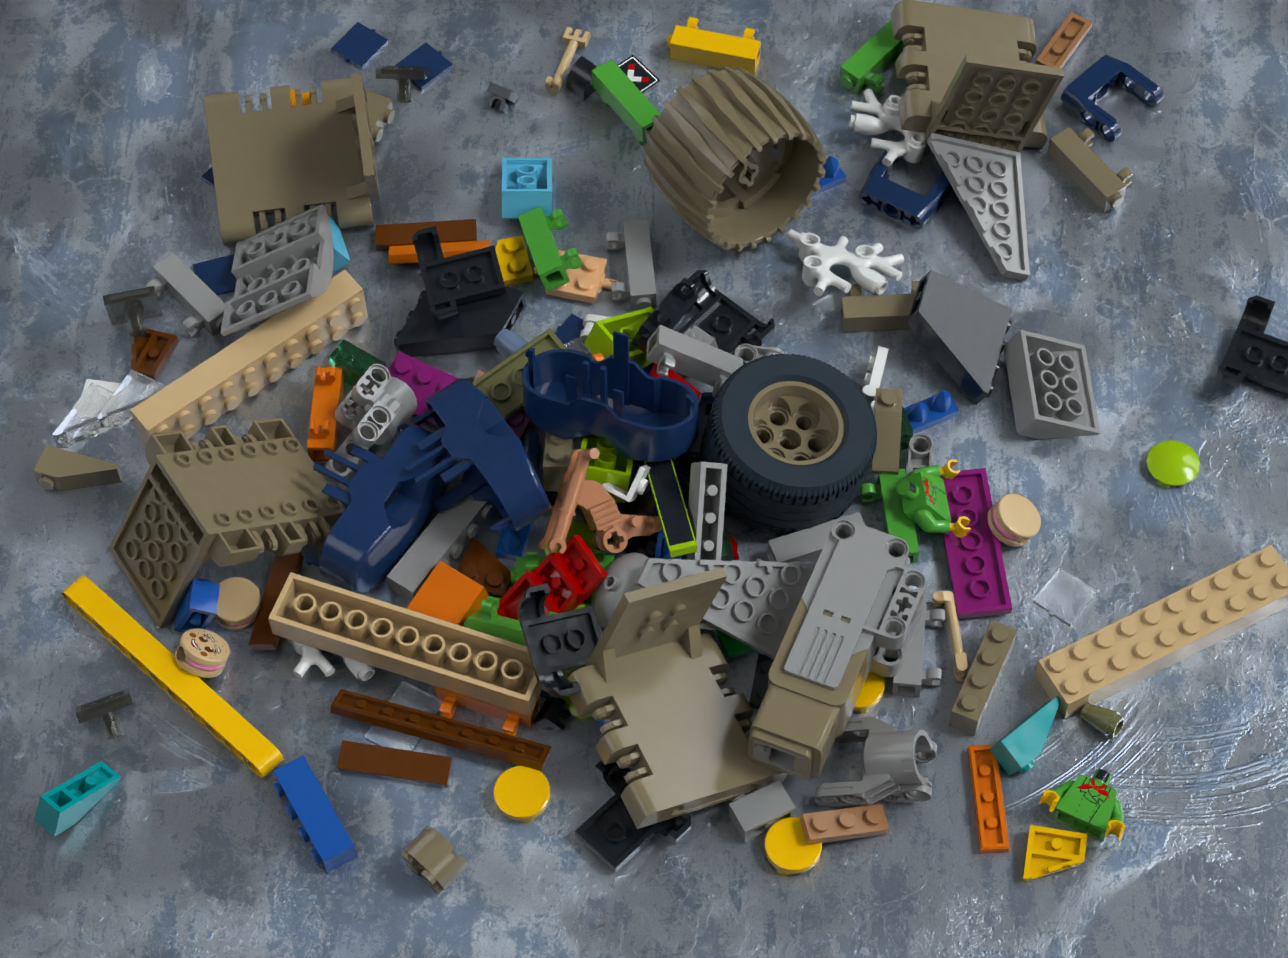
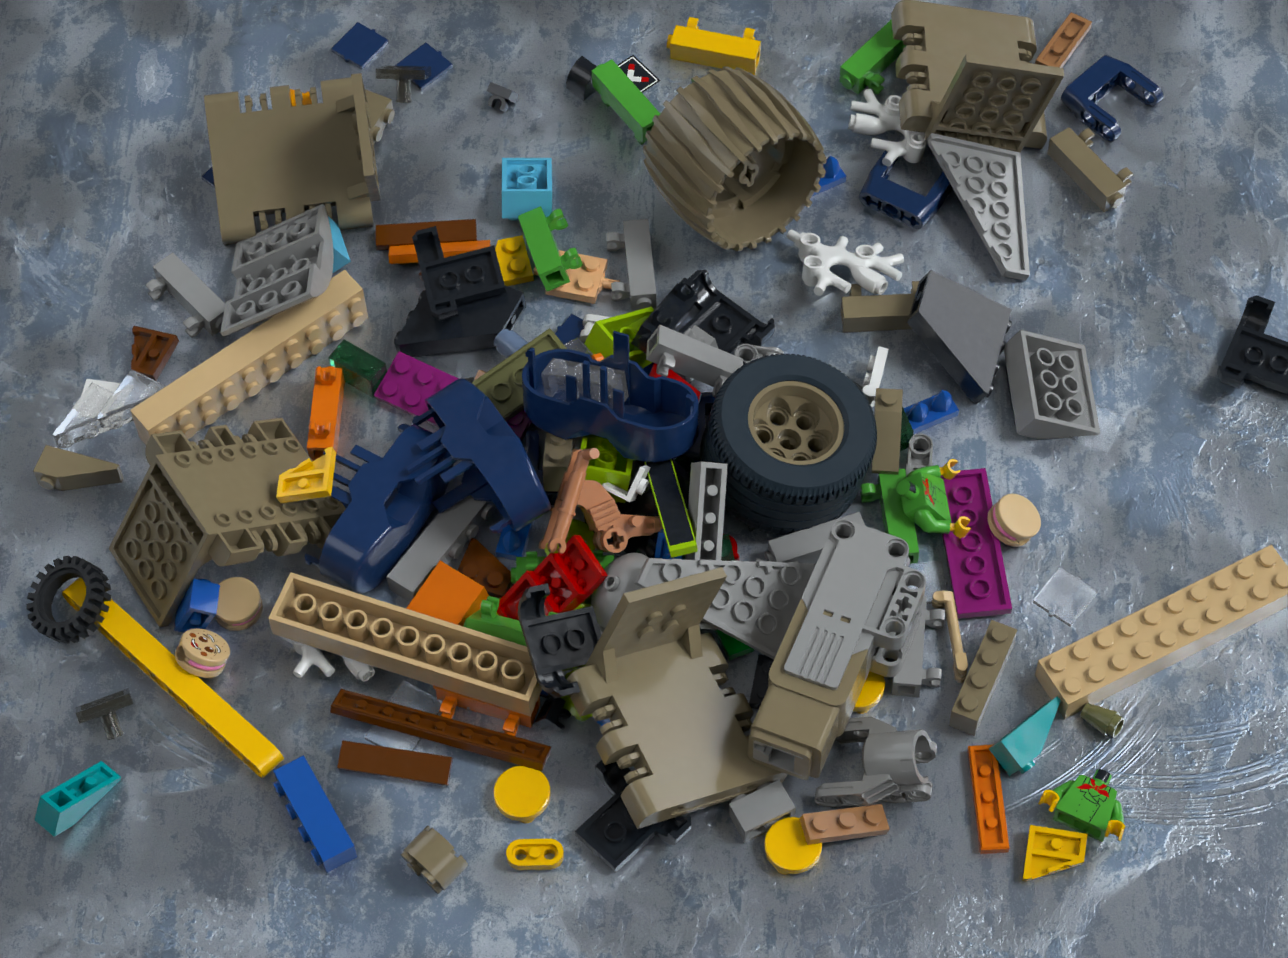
(47, 588): none -> black tyre
(133, 308): clear smoke tile -> none
(217, 274): dark blue piece -> none
(262, 634): reddish brown tile -> none
(308, 479): none -> yellow wing
(375, 412): light grey piece -> none
(535, 854): none -> yellow plate
(554, 84): tan hinge -> none
(555, 381): none -> clear brick
(1173, 463): lime dish -> none

